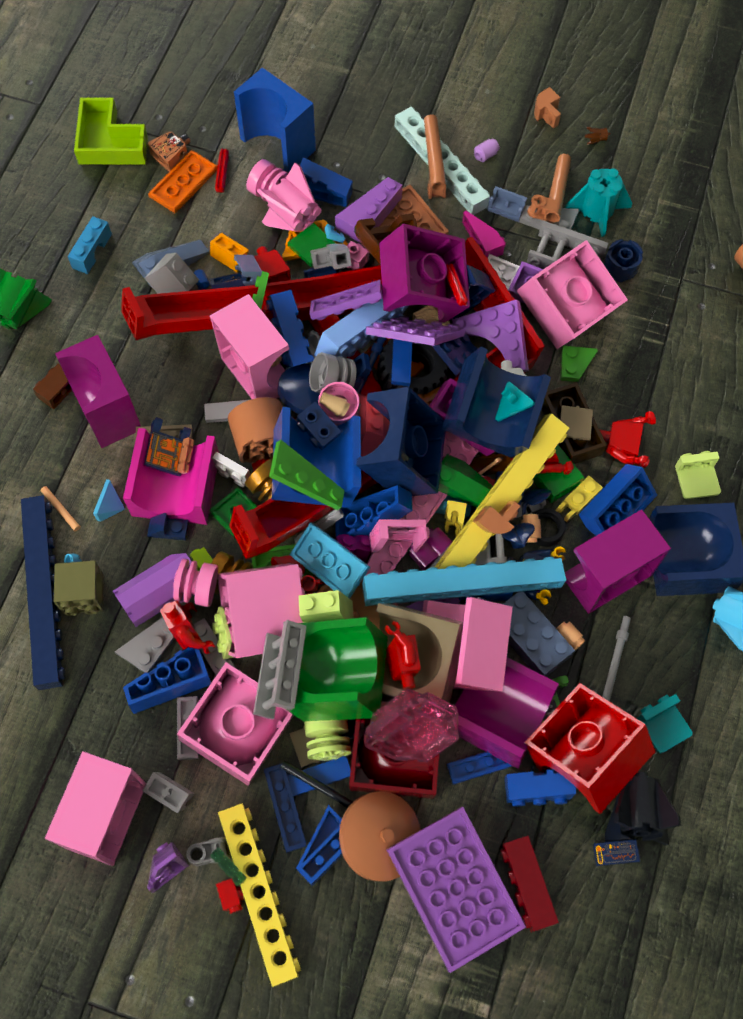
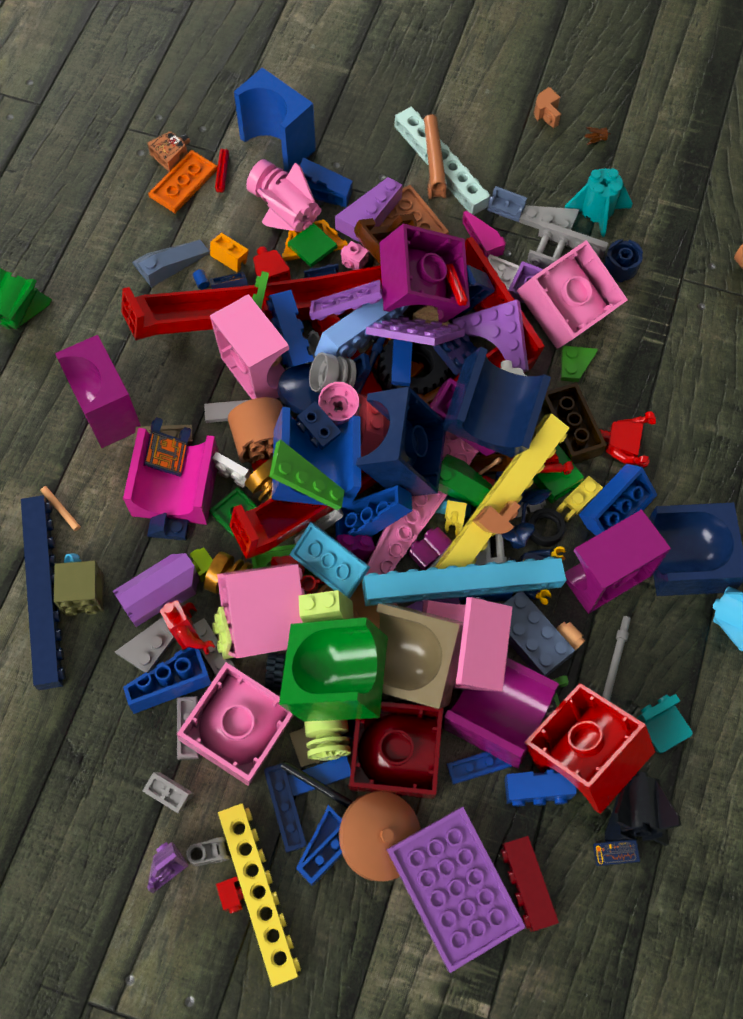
(53, 387): reddish brown brick -> none
(82, 254): dark azure arch -> none
(96, 808): bright pink piece -> none
(104, 141): lime piece -> none
(108, 503): medium azure slope -> none
(171, 275): light grey slope -> none
(185, 455): nougat axle -> none
(193, 582): bright pink wheel -> none
(228, 866): clear green axle -> none
(249, 268): sand blue hinge -> none
(280, 670): light grey fence -> none
(332, 234): medium azure tile -> none
(332, 255): light grey brick -> none
(337, 405): tan cone -> none
(380, 533): bright pink panel -> none
(403, 657): red torso -> none
(413, 727): clear pink piece -> none
(486, 150): lavender brick -> none
(512, 402): teal piece -> none
(533, 519): light nougat brick -> none
(550, 208): nougat axle -> none
(578, 420): dark tan piece -> none
(698, 475): yellowish green bracket -> none

